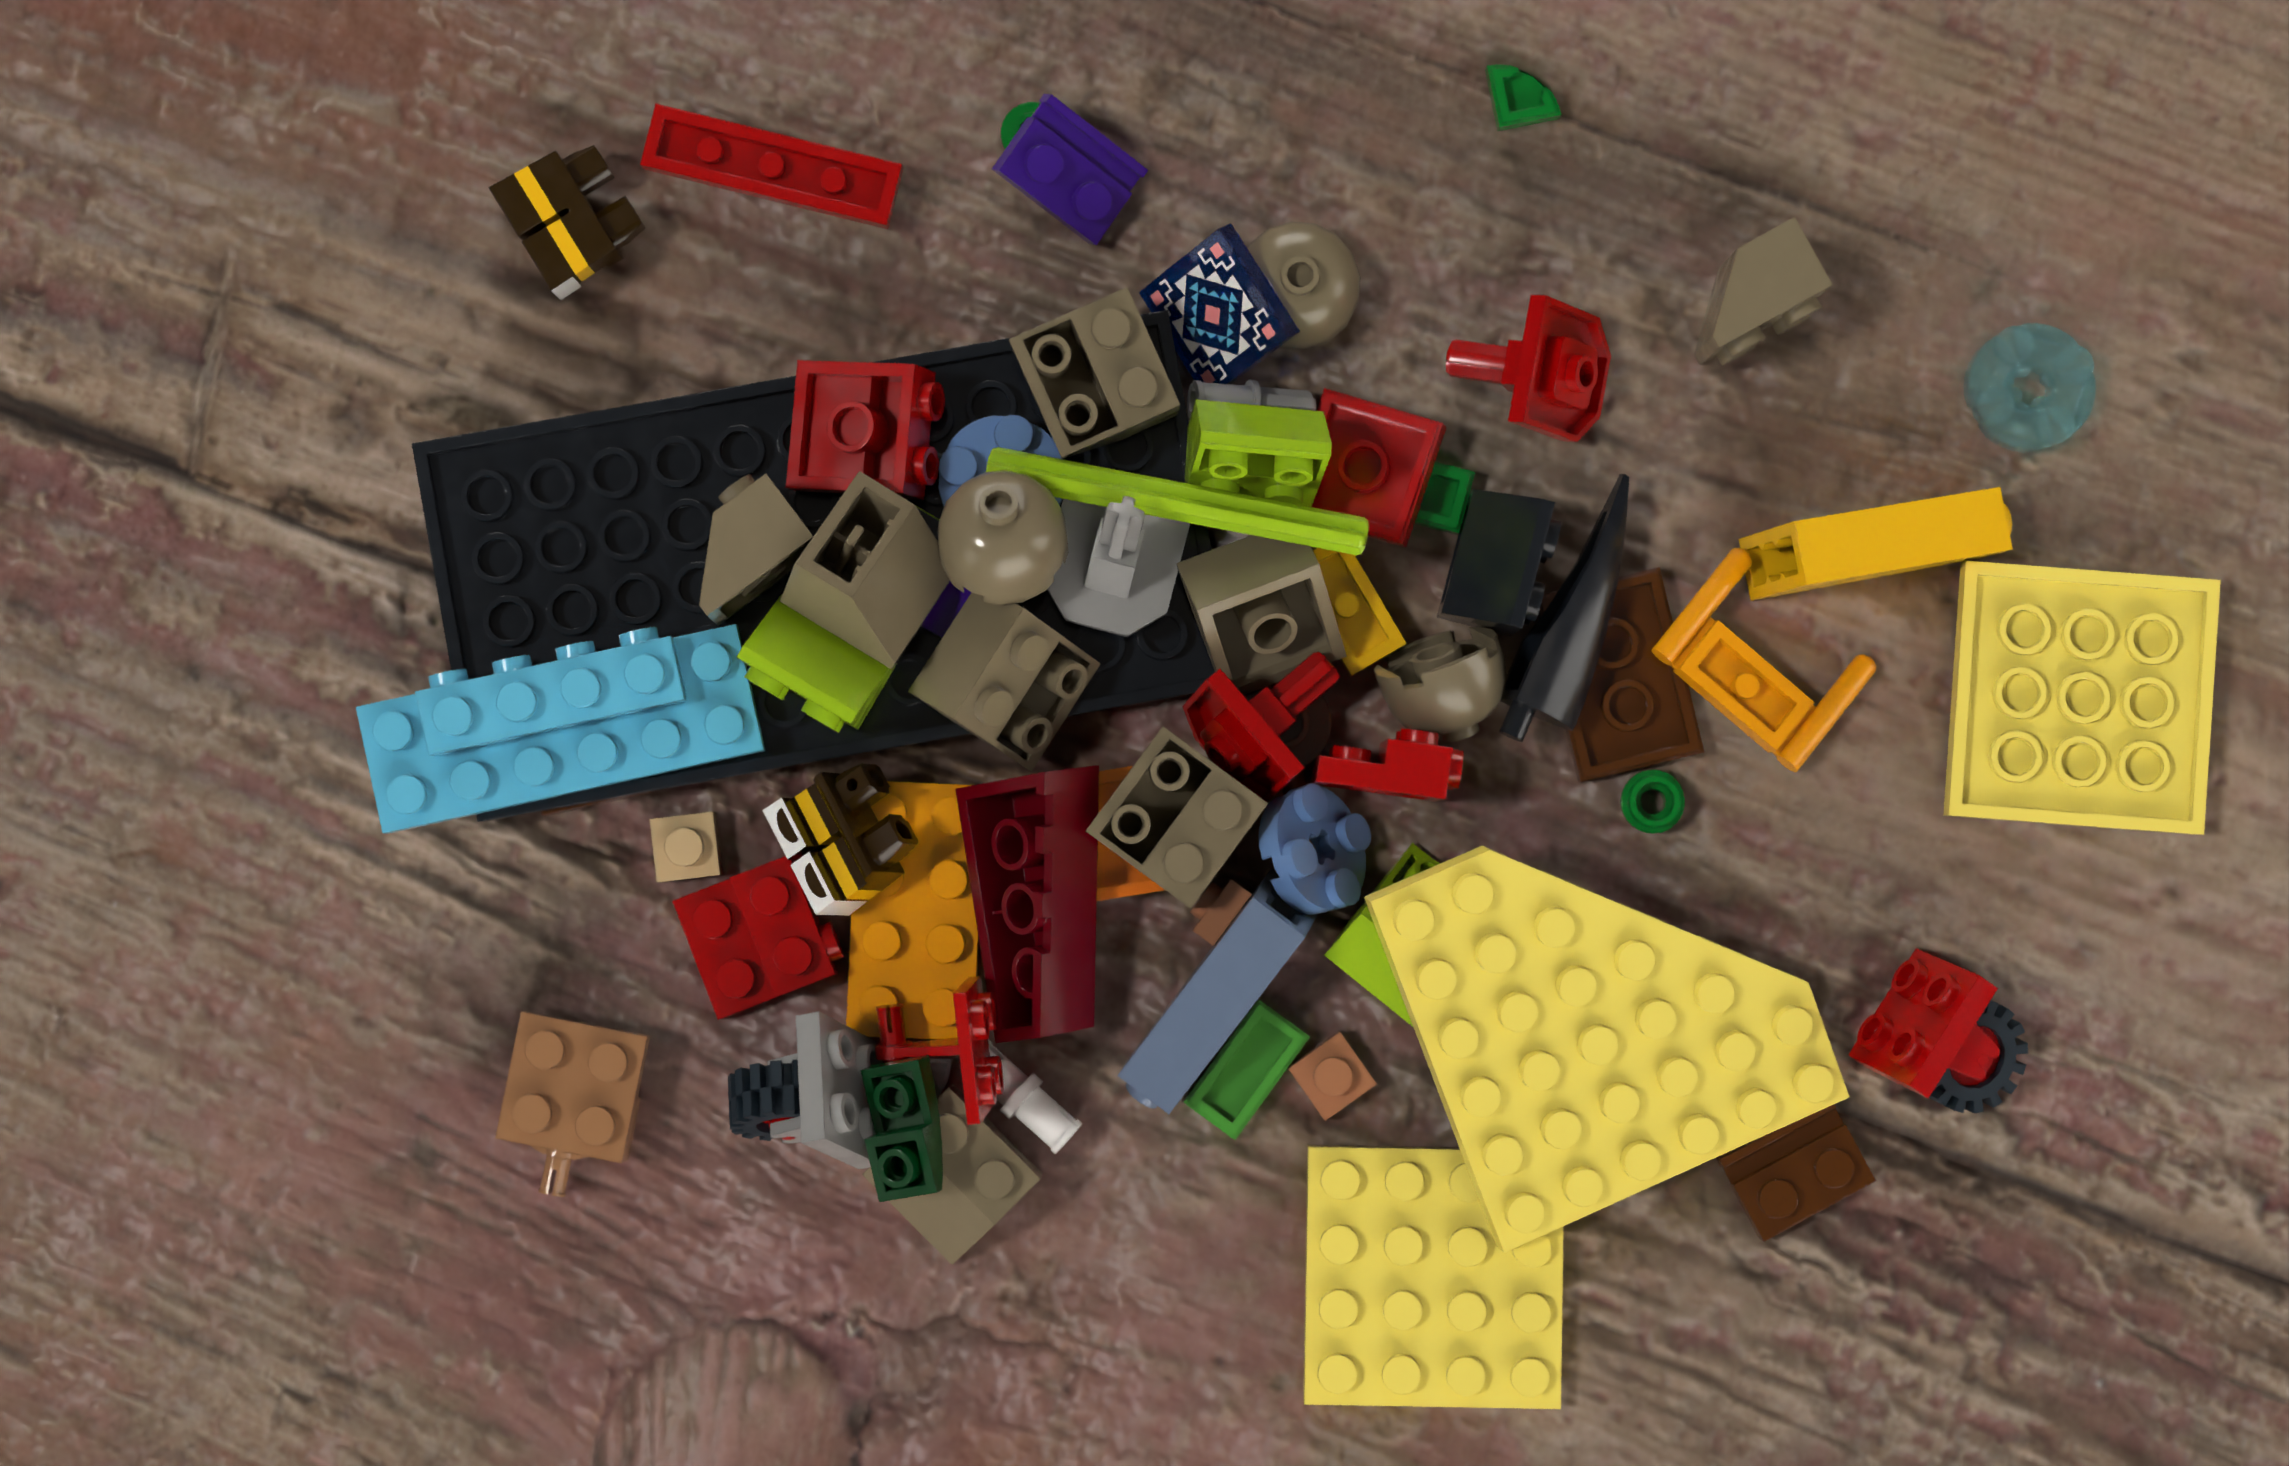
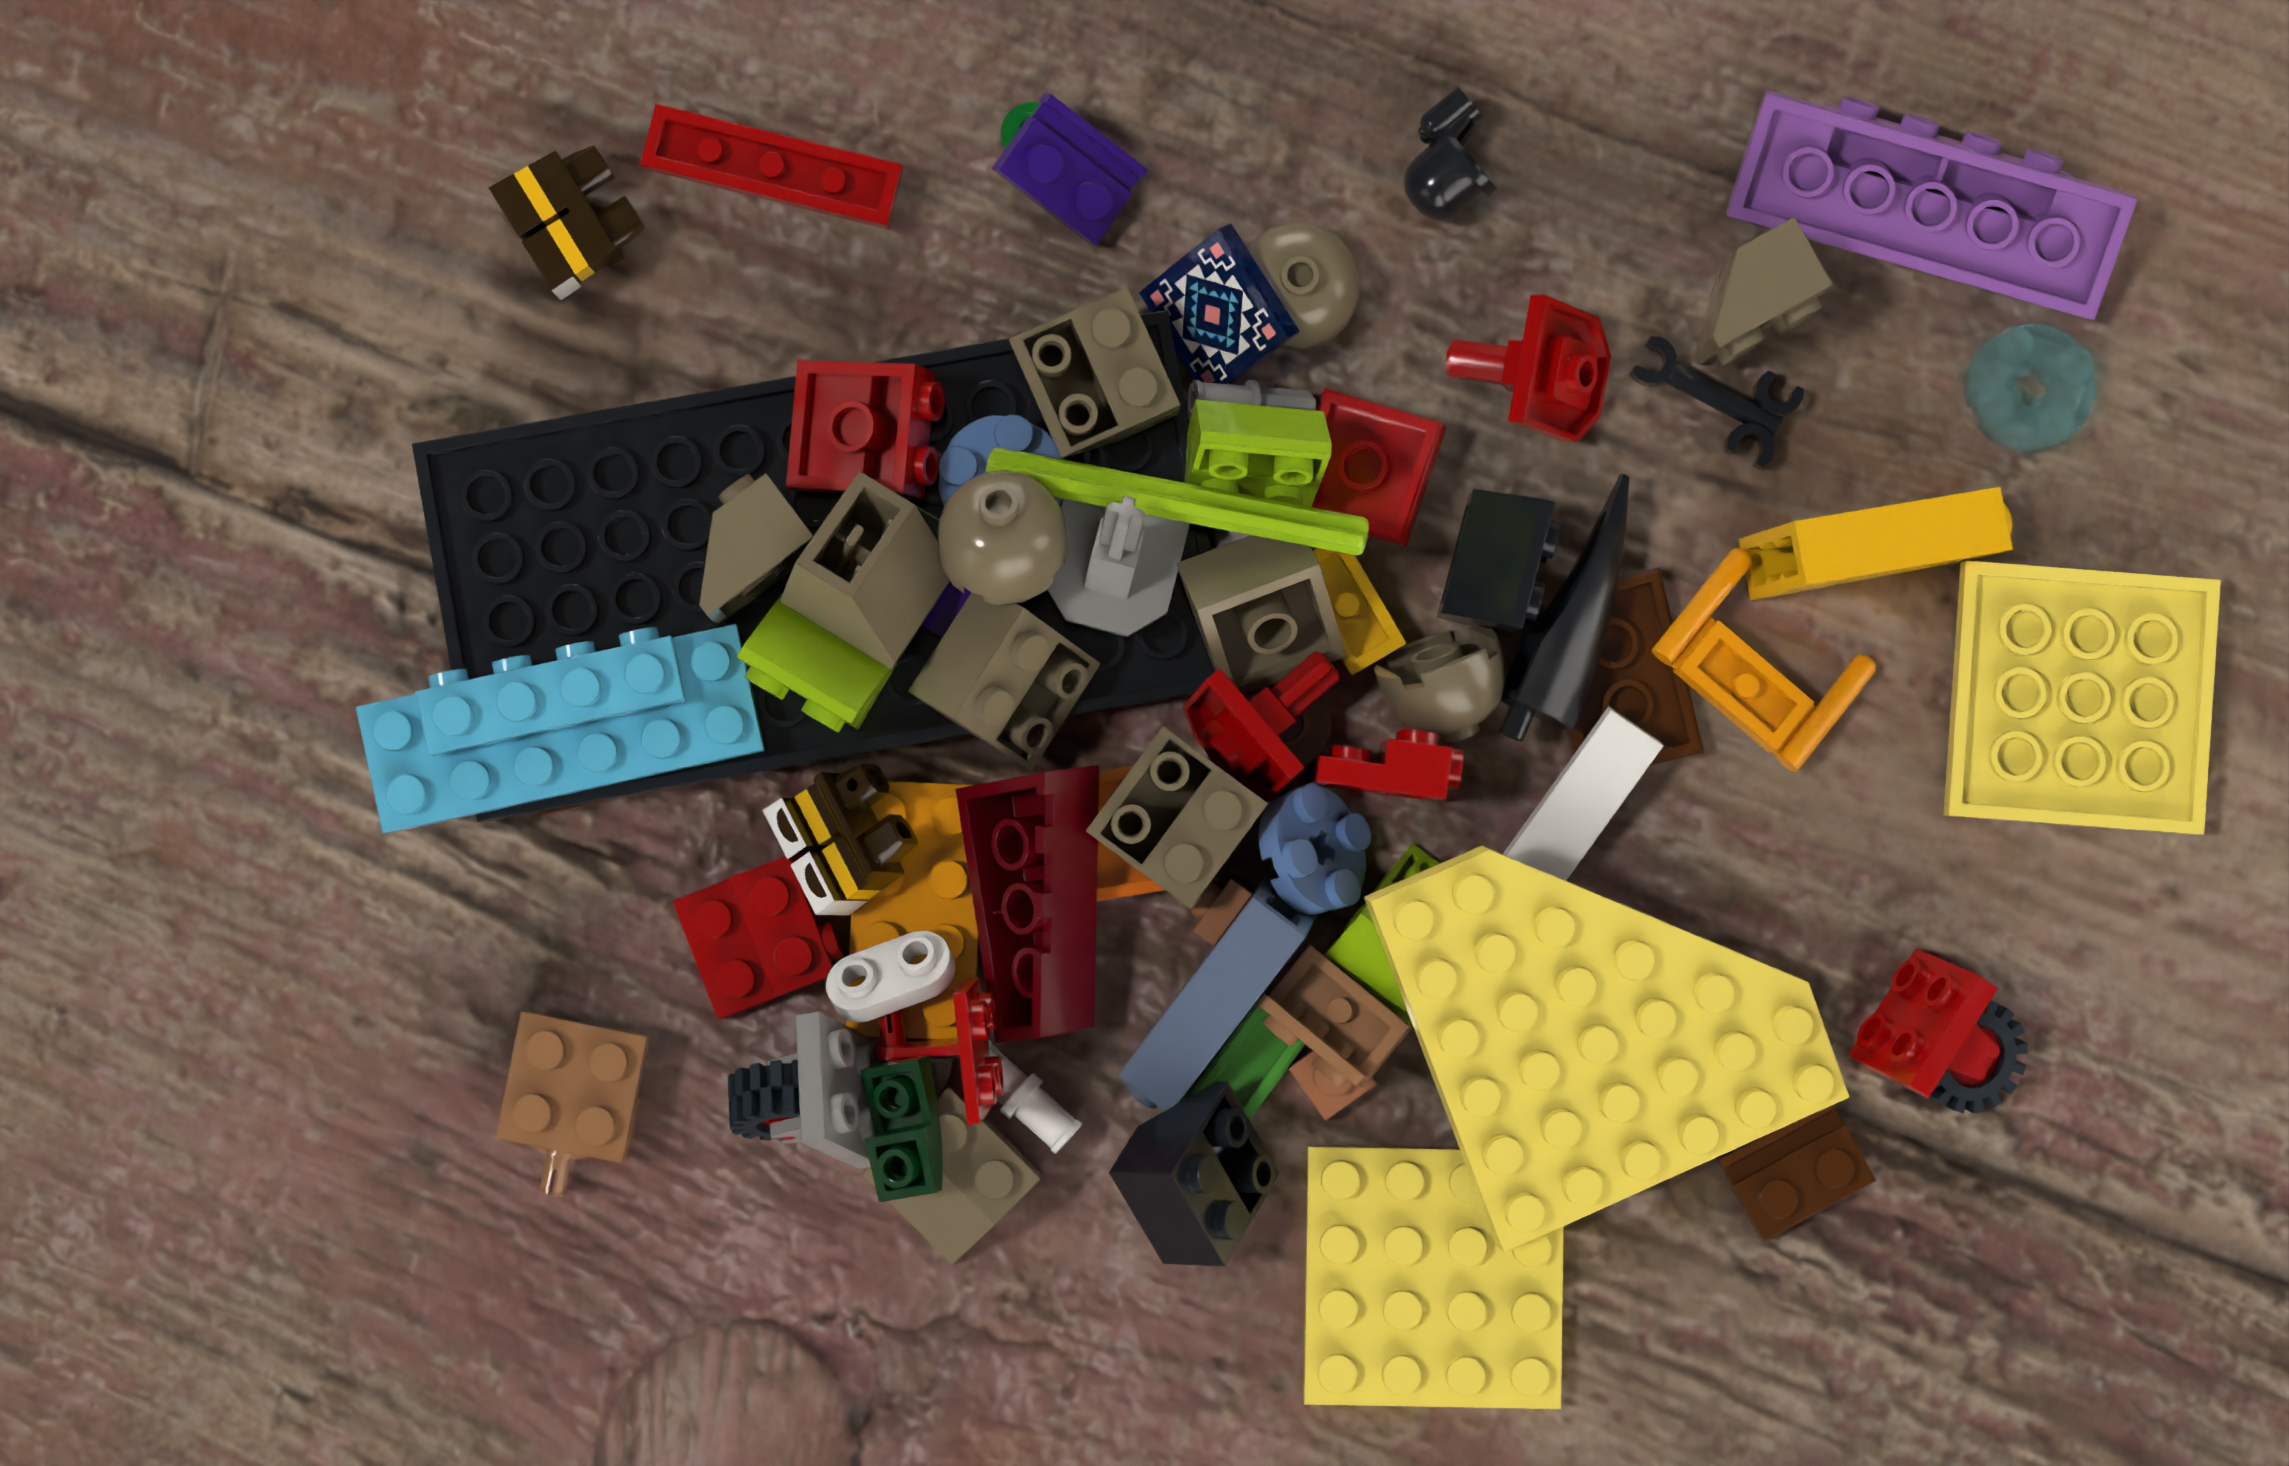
(686, 847): tan plate -> none
(890, 978): none -> white plate
(1196, 1177): none -> black slope
(1333, 1018): none -> medium nougat bracket
(1444, 173): none -> black piece
(1445, 498): green tile -> none
(1519, 98): green tile -> none
(1585, 796): none -> white tile
(1670, 792): green plate -> none
(1759, 417): none -> black bar
(1932, 201): none -> medium lavender plate

